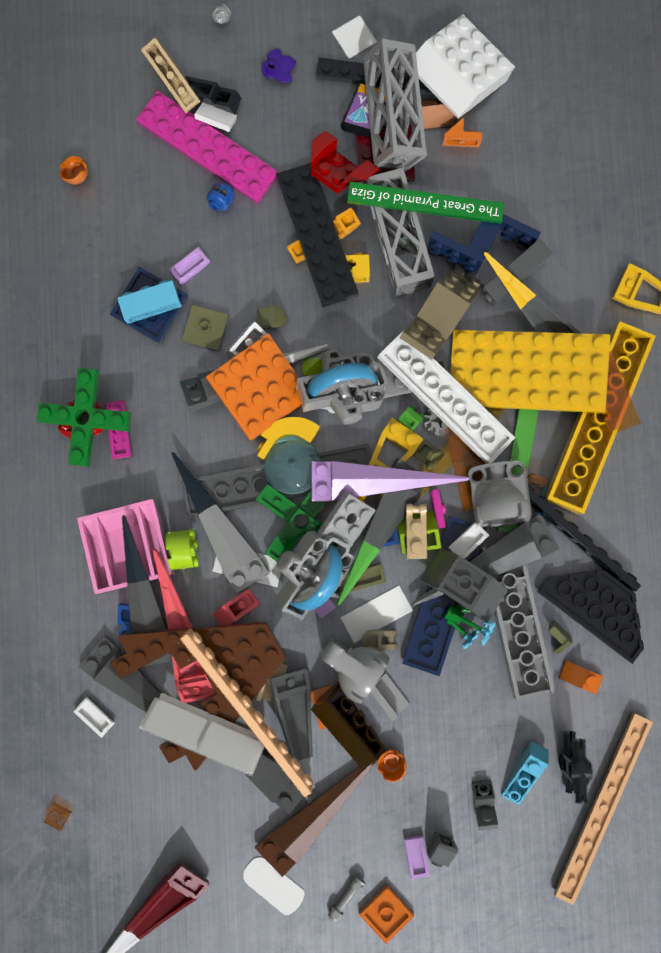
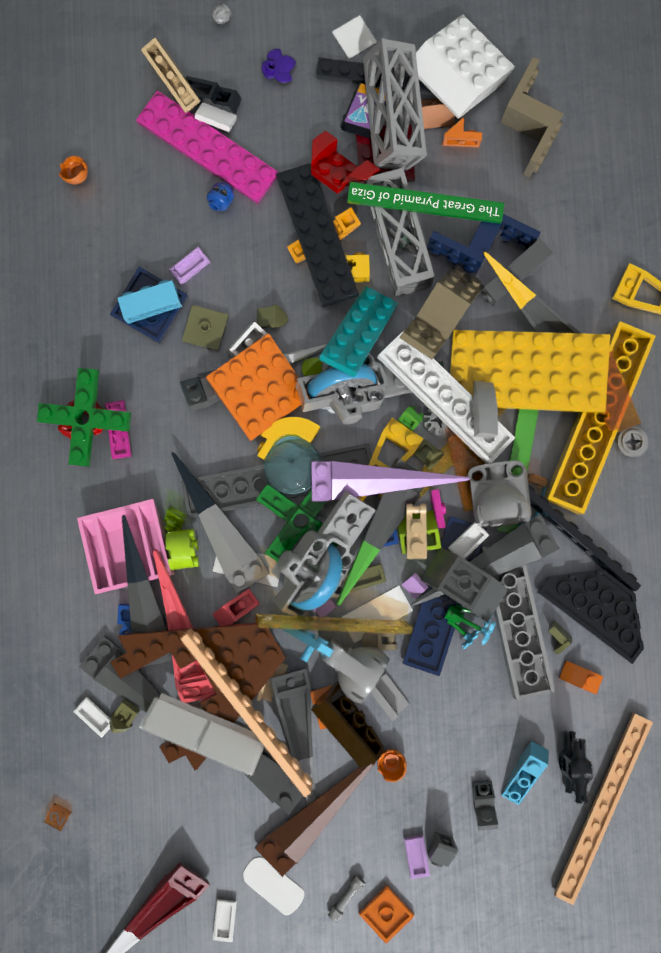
(122, 718): none -> olive tile
(174, 519): none -> clear neon green tile
(224, 920): none -> white tile
(308, 638): none -> medium azure plate
(332, 624): none -> clear yellow tile
(358, 331): none -> teal plate
(414, 585): none -> lavender tile
(484, 410): none -> light grey slope
(532, 117): none -> dark tan bracket
(636, 434): none -> light grey gear

